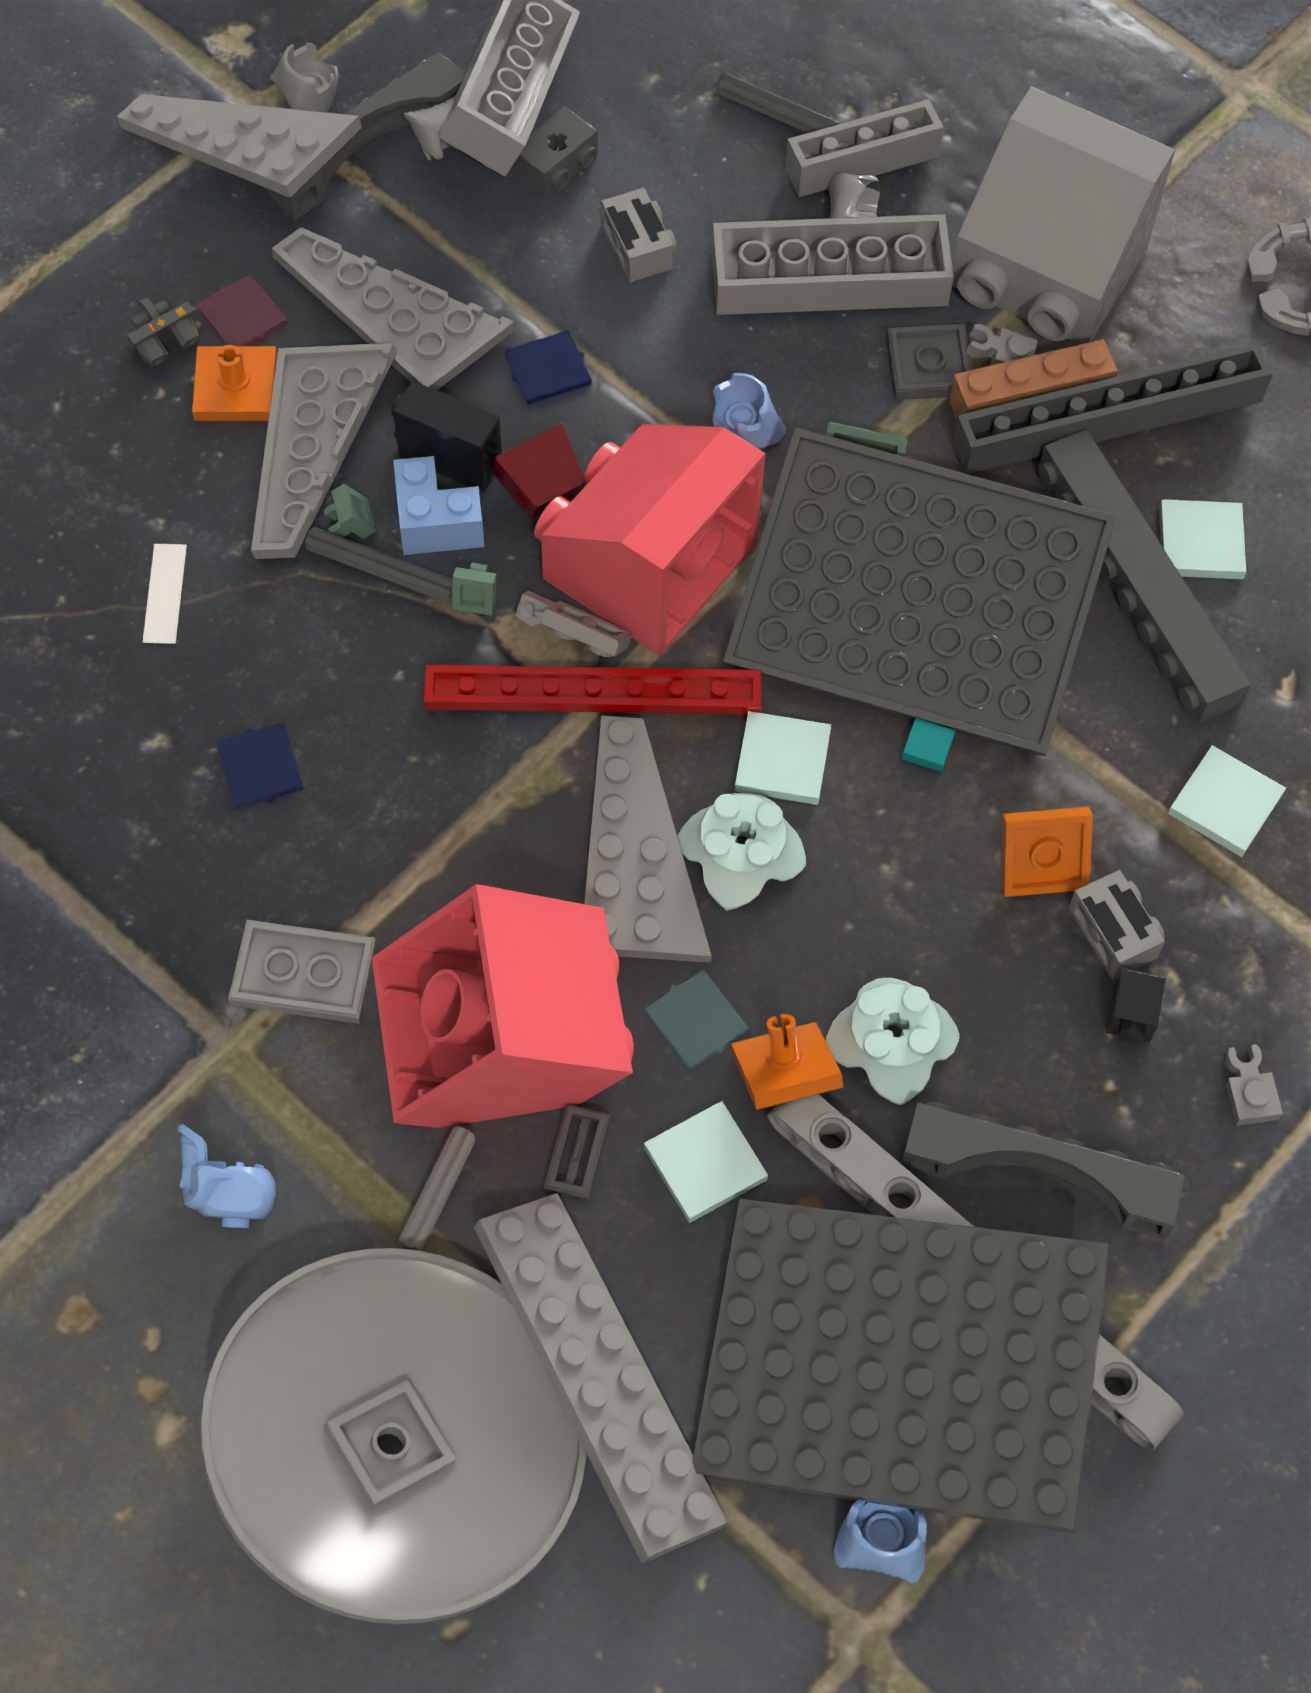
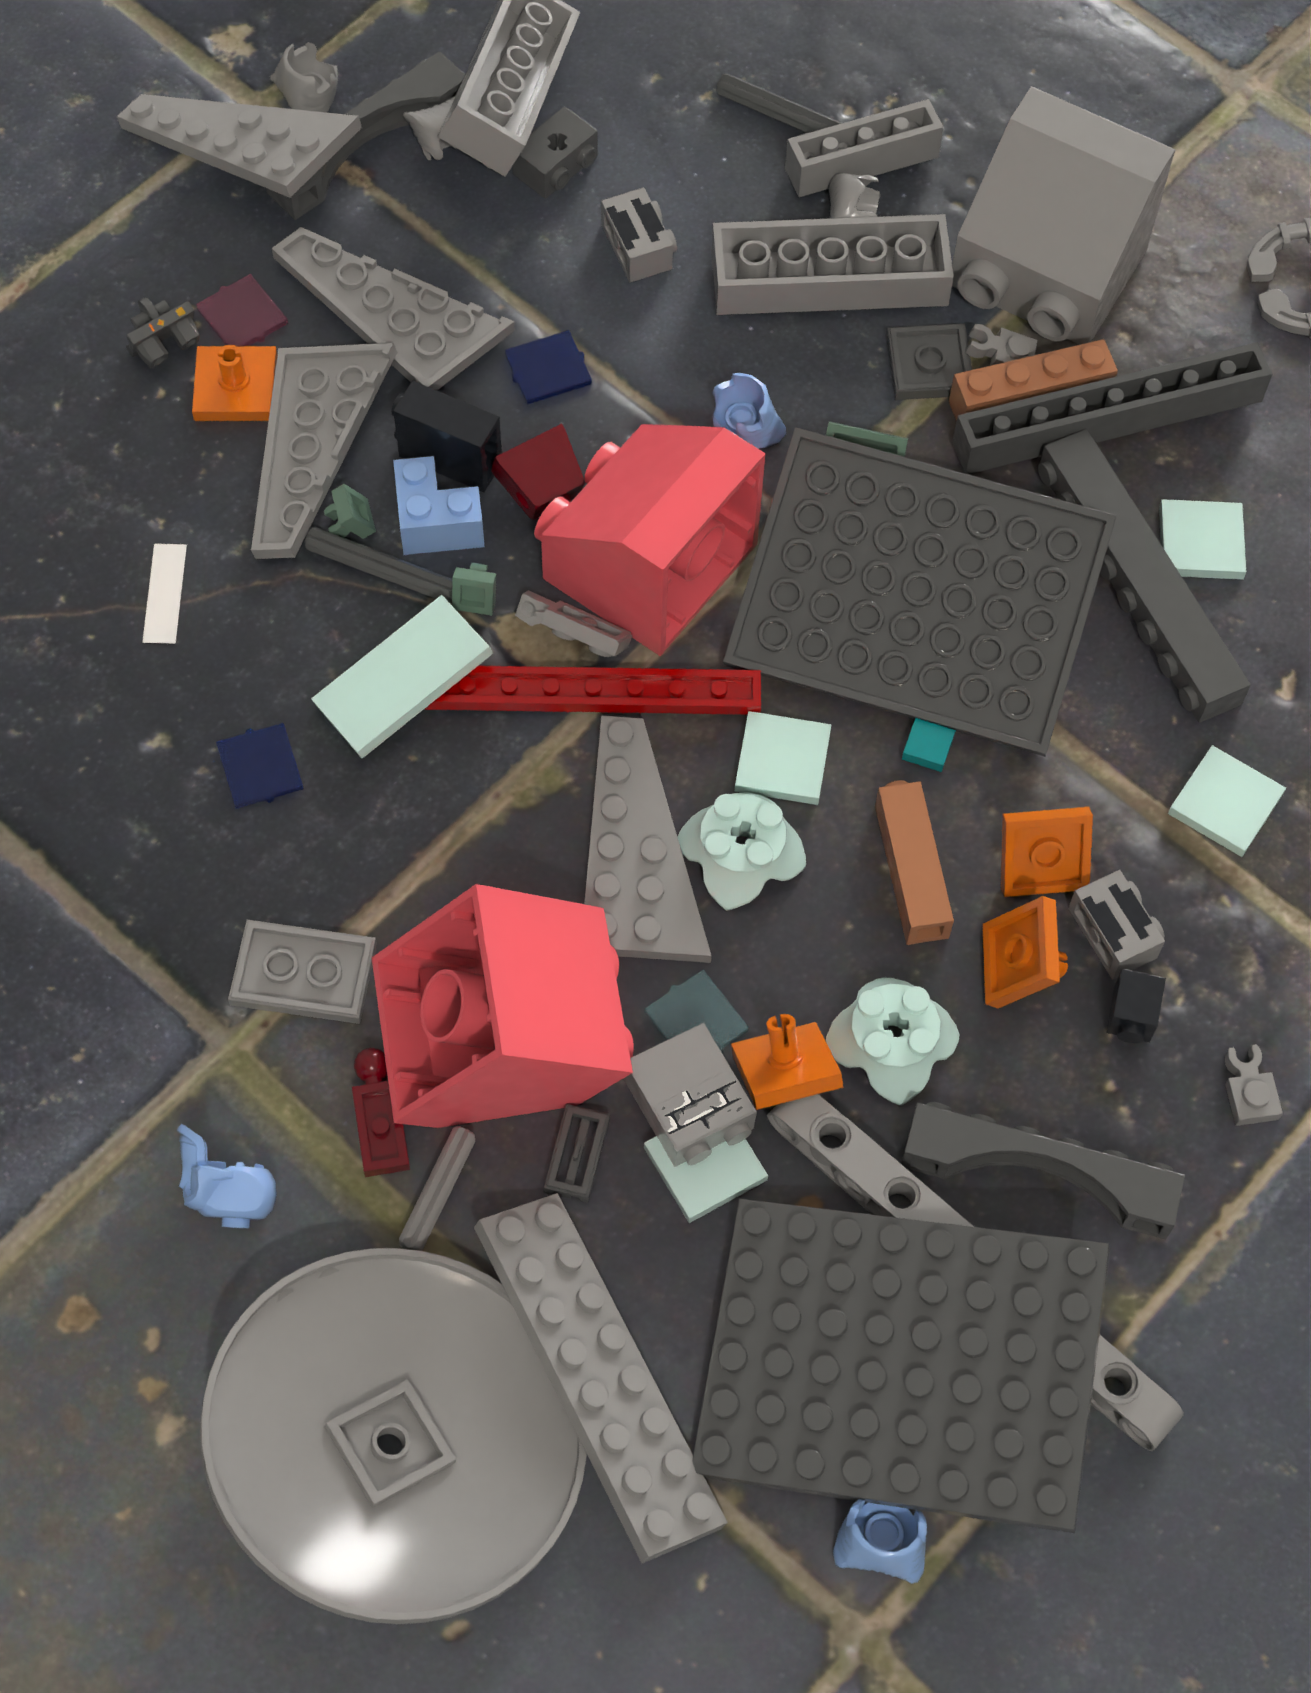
(380, 1139): none -> dark red plate
(402, 676): none -> light aqua tile
(690, 1096): none -> light grey brick
(913, 862): none -> nougat brick
(1022, 952): none -> orange tile

